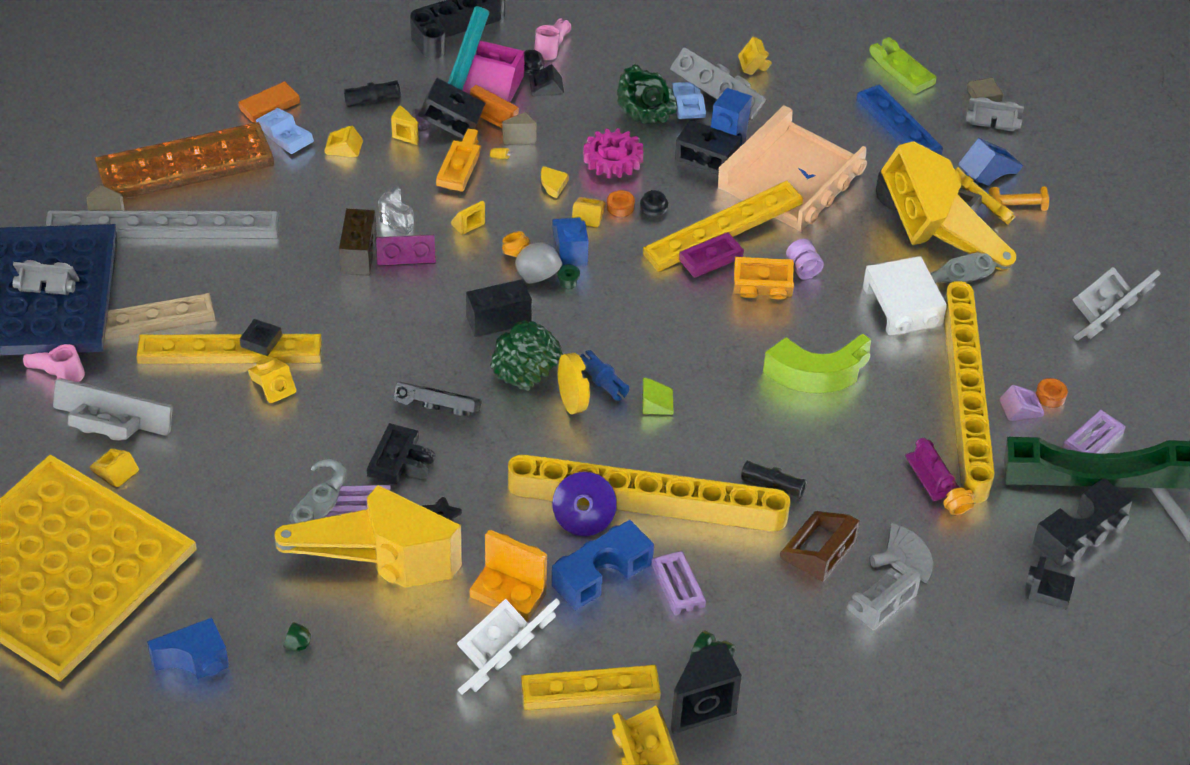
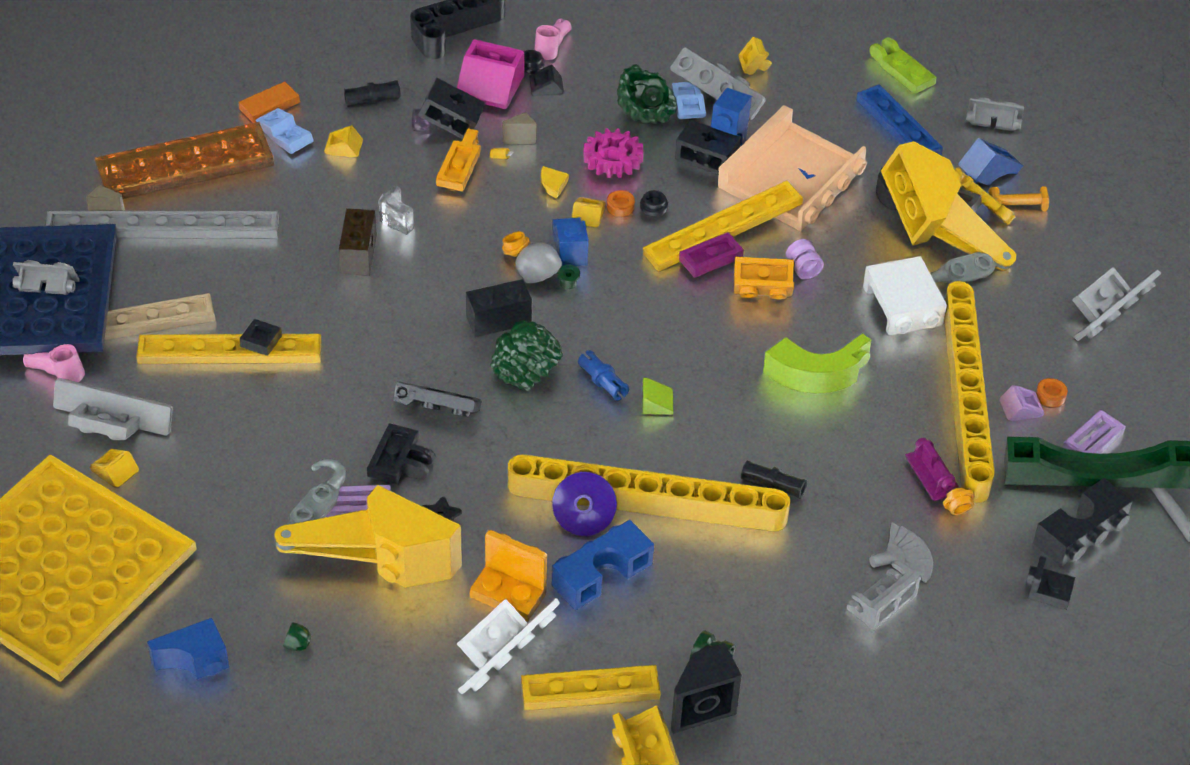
(274, 378): yellow bracket -> none
(404, 126): yellow slope -> none
(405, 249): magenta hinge -> none
(468, 47): teal axle -> none
(469, 218): yellow slope -> none
(496, 109): orange tile -> none
(572, 386): yellow tile -> none
(685, 602): lavender tile -> none
(822, 563): reddish brown tile -> none
(985, 88): dark tan tile -> none

